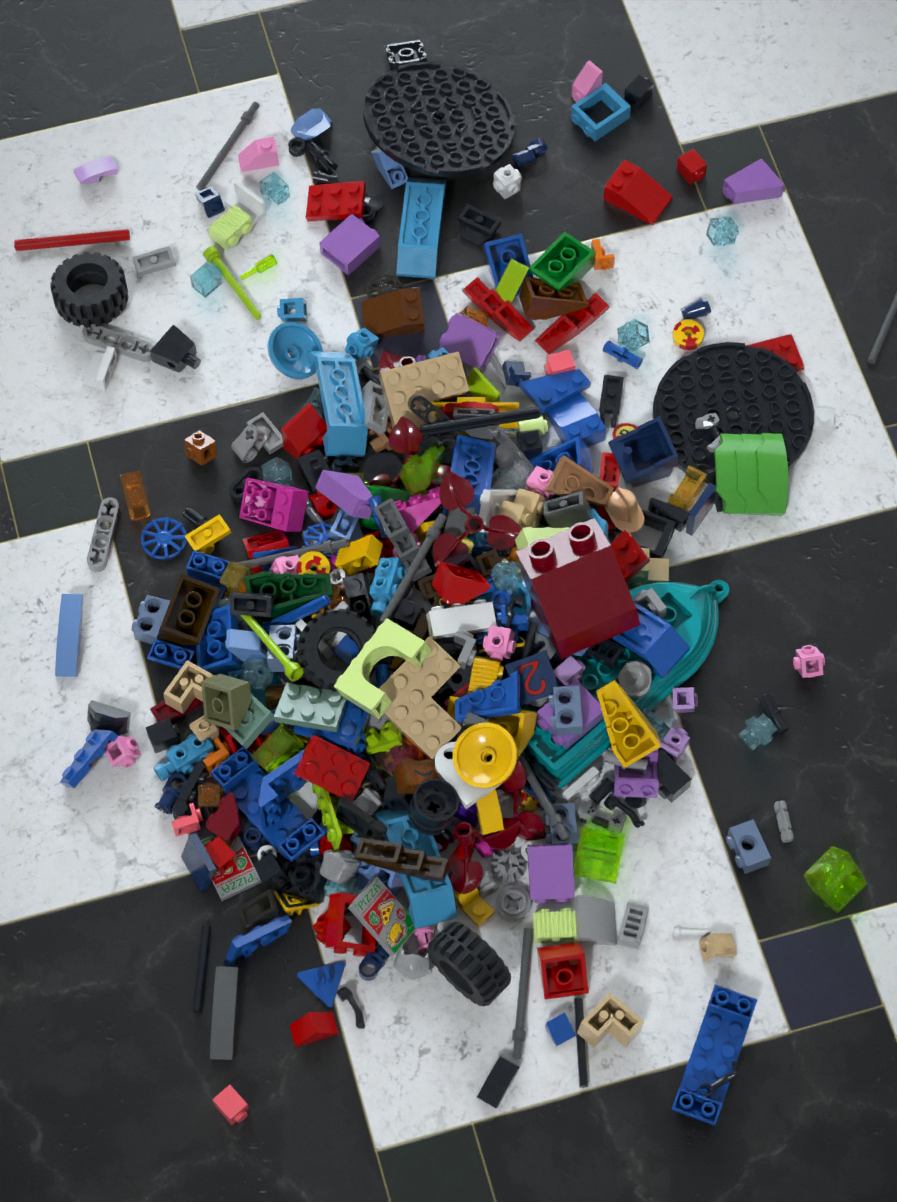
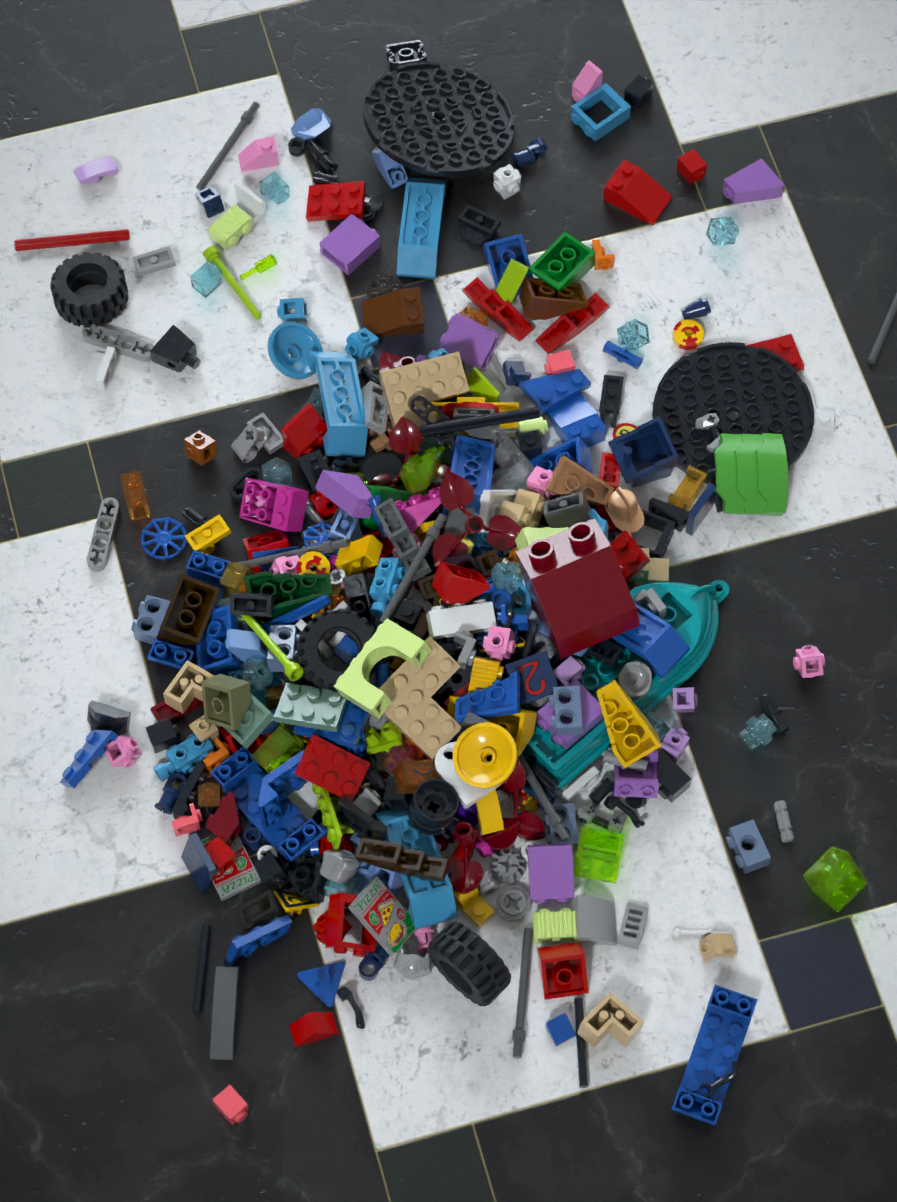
(69, 635): medium blue slope -> none
(498, 1082): black slope -> none

